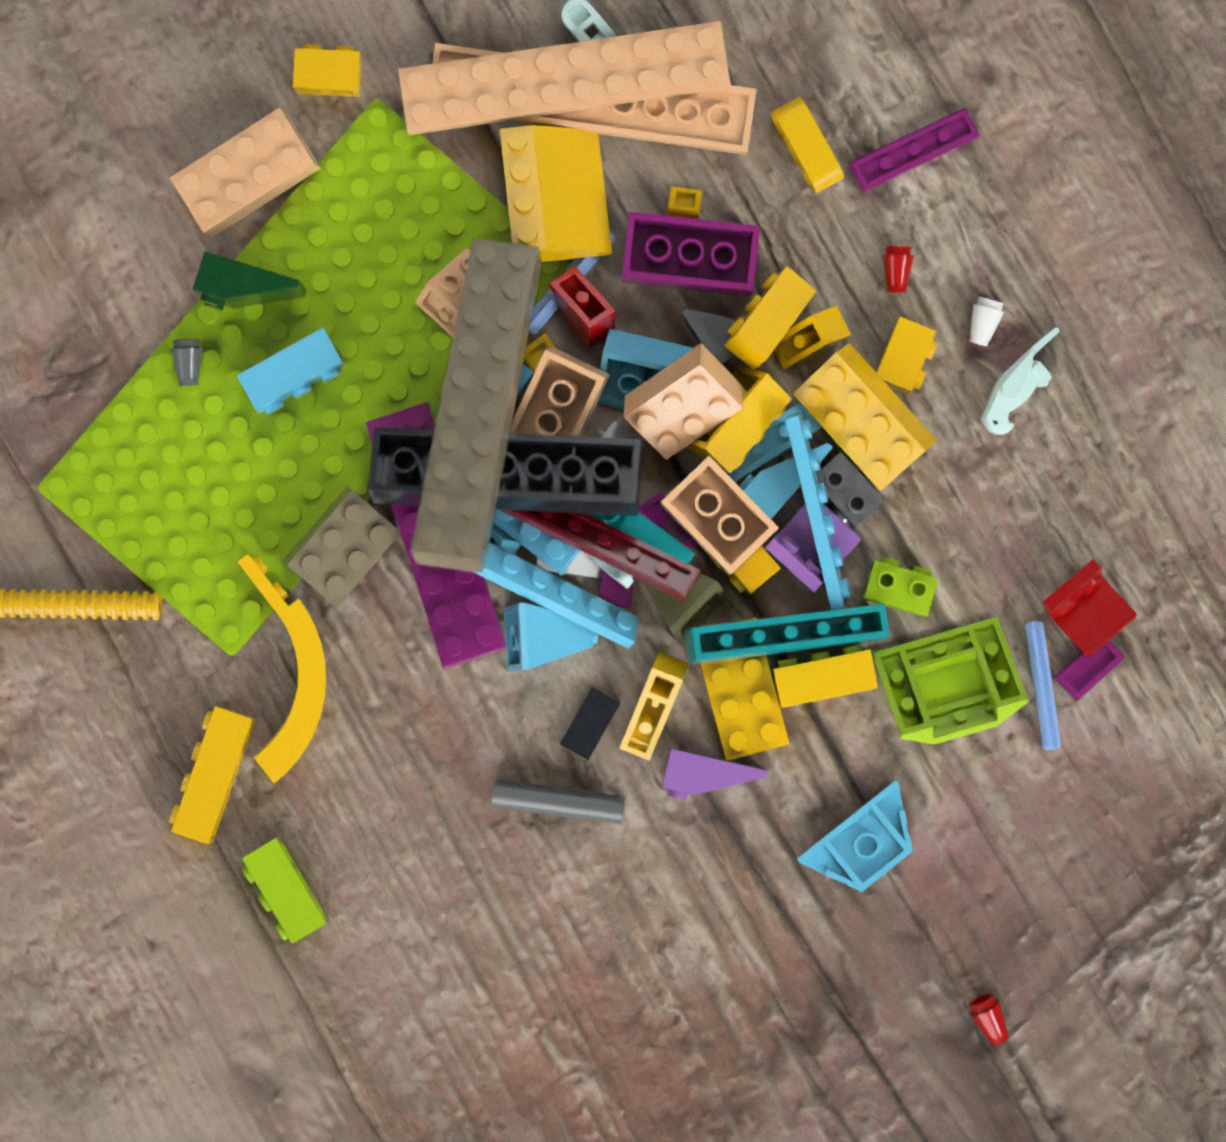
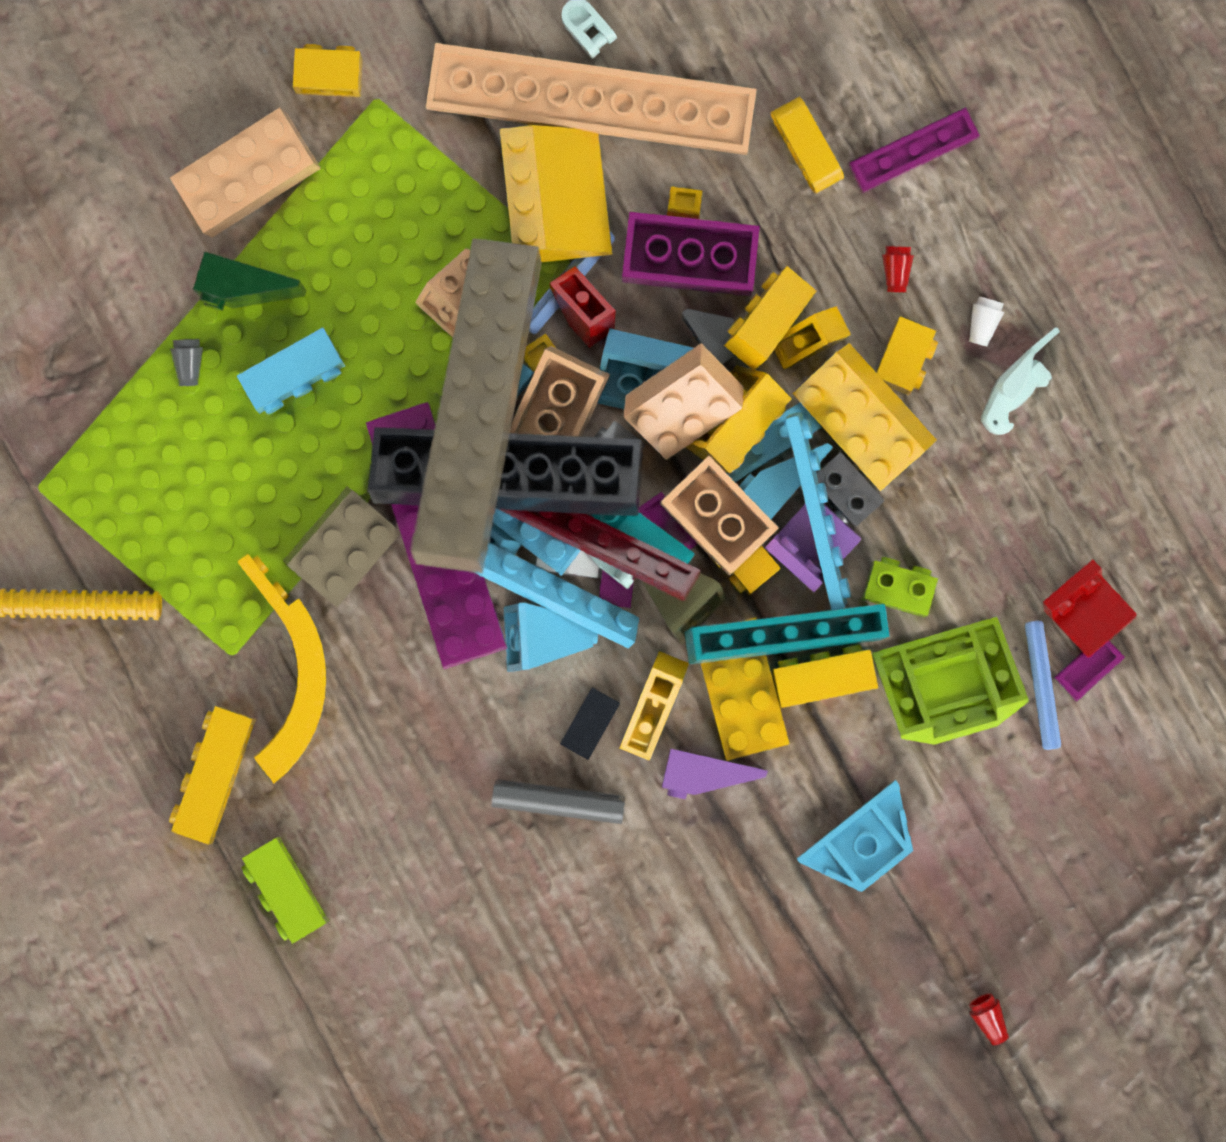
(564, 78): light nougat plate -> none

